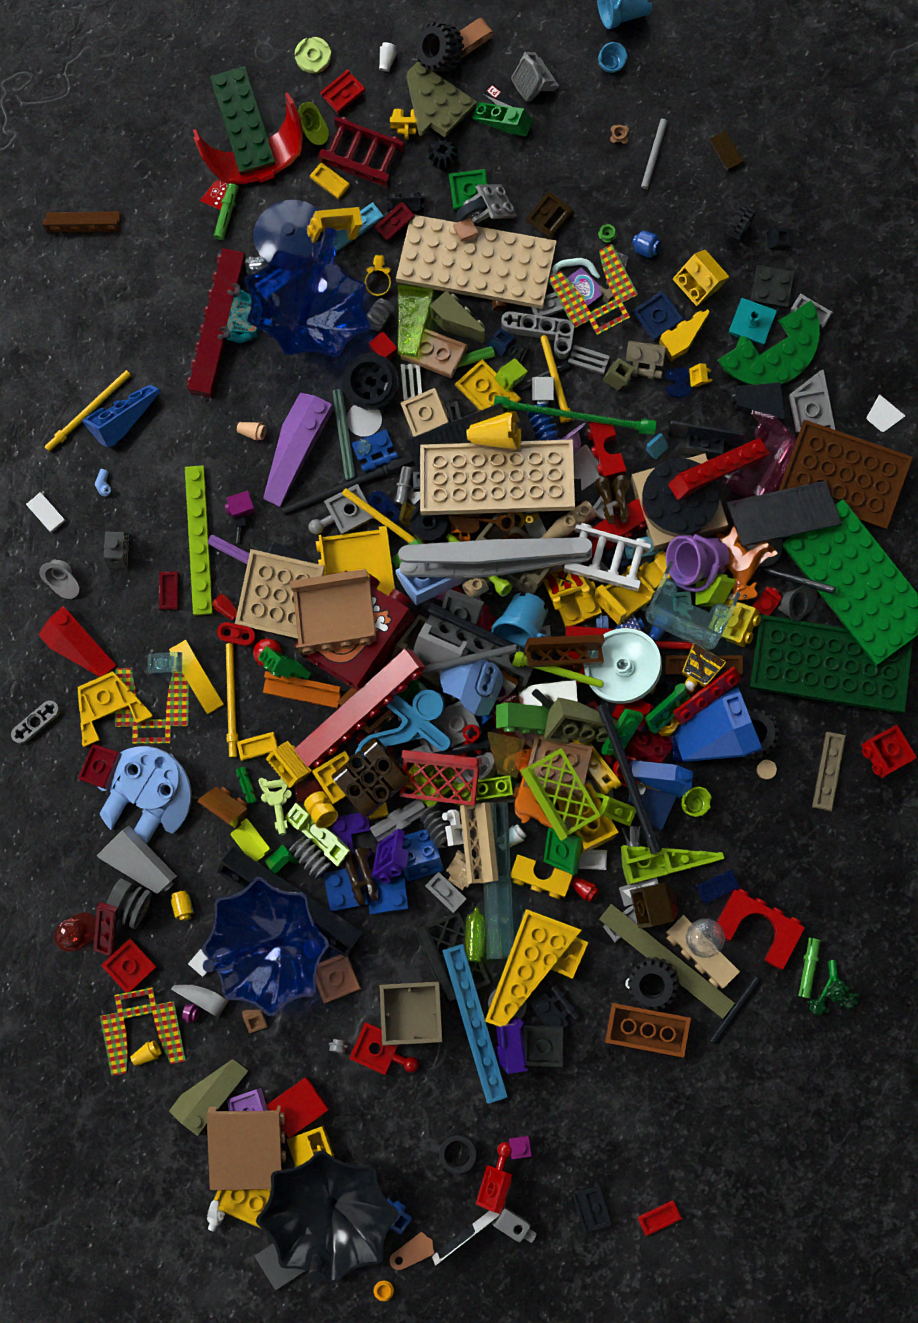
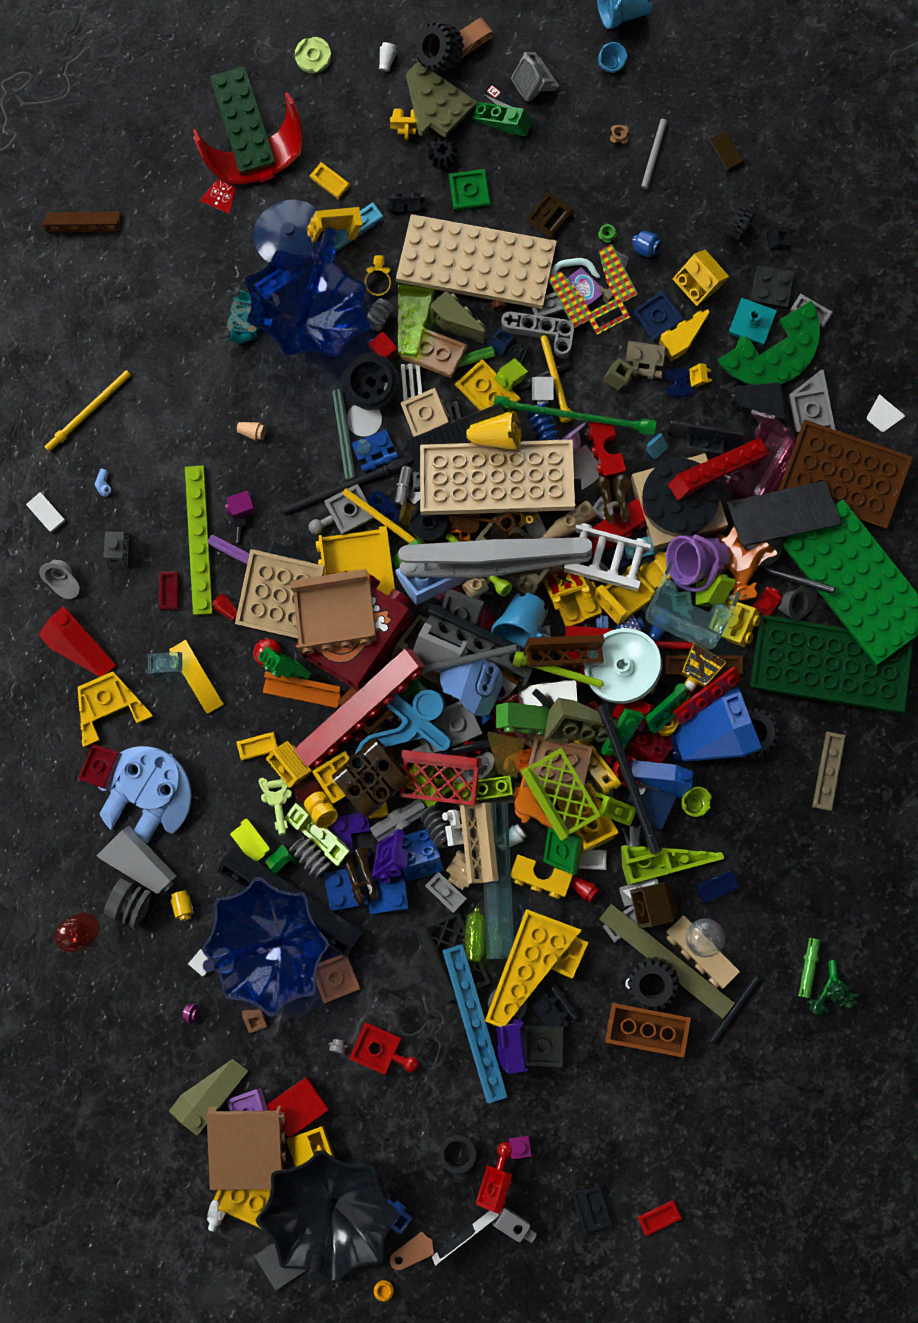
(43, 709): light grey beam -> none
(105, 929): dark red tile -> none
(113, 423): blue wedge -> none
(115, 1032): piece -> none
(129, 966): red plate -> none
(148, 1052): yellow cone -> none
(176, 710): piece -> none
(202, 997): light grey piece -> none
(210, 348): dark red brick -> none
(224, 806): dark orange slope -> none
(228, 204): bright green pin -> none
(232, 737): yellow bar -> none
(236, 635): red plate -> none
(246, 785): green axle -> none
(254, 265): clear tile -> none
(295, 443): medium lavender wedge -> none
(313, 123): lime piece -> none
(342, 91): red plate -> none
(364, 169): dark red fence -> none
(394, 221): dark red plate -> none
(410, 1013): dark tan container -> none
(465, 229): nougat tile -> none
(466, 736): red bush -> none
(488, 202): light grey plate -> none
(591, 353): light grey tile -> none
(766, 769): tan tile -> none
(786, 930): red arch -> none
(888, 751): red plate -> none

